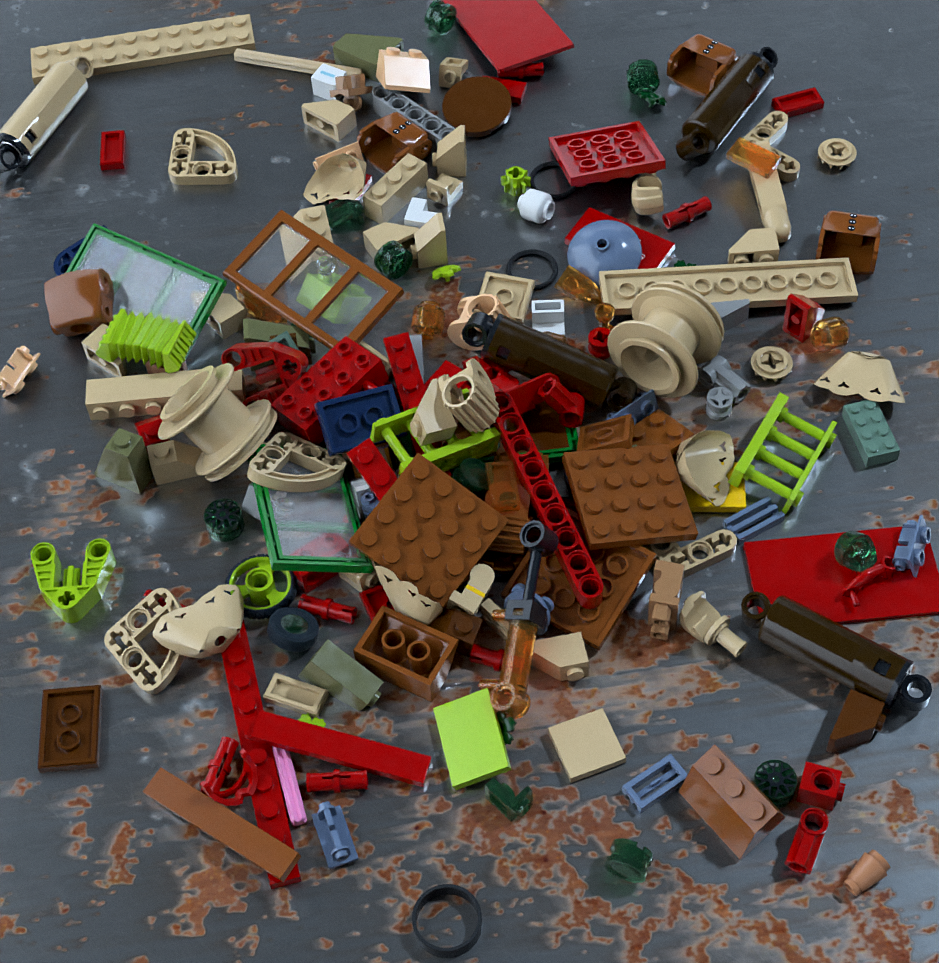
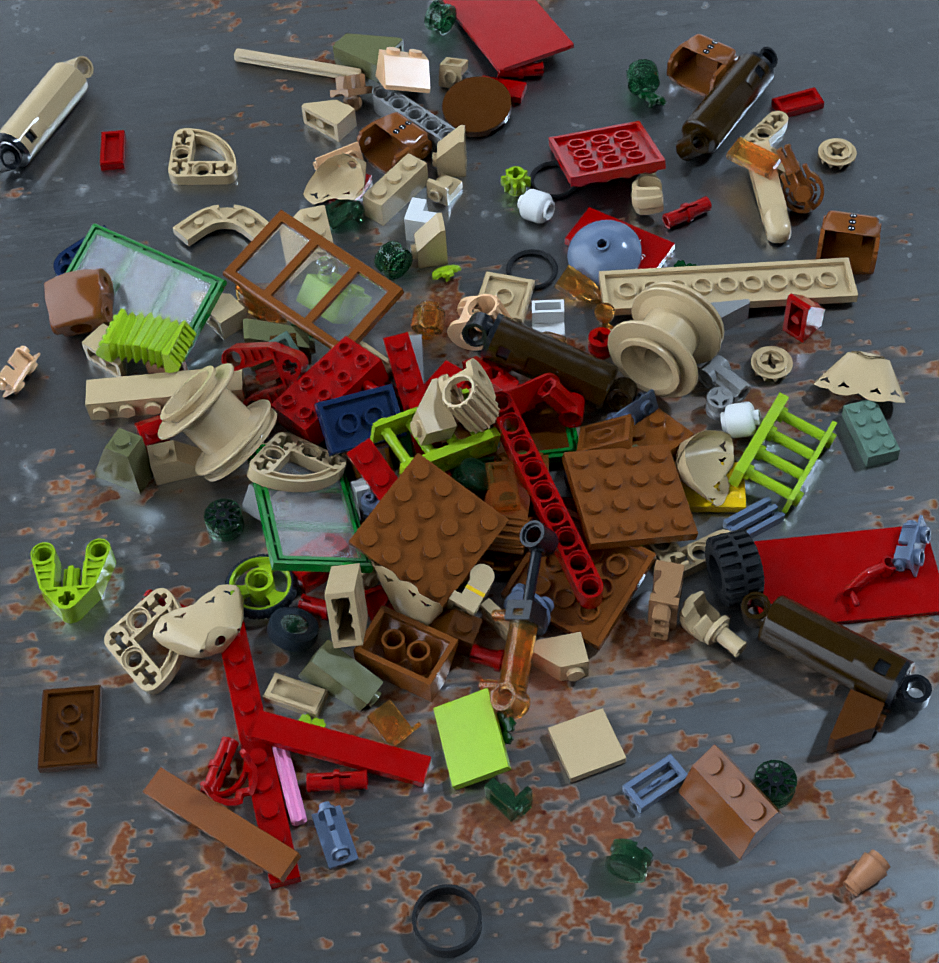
(150, 46): tan plate -> none
(215, 218): none -> tan plate
(324, 80): white brick -> none
(346, 605): none -> tan brick
(381, 234): tan slope -> none
(391, 723): none -> clear orange bracket
(734, 566): none -> black tyre
(740, 419): none -> white head
(755, 247): tan slope -> none
(800, 184): none -> dark orange pin
(806, 841): red piece -> none
(818, 774): red brick -> none
(830, 334): clear orange head -> none
(853, 549): clear green piece -> none

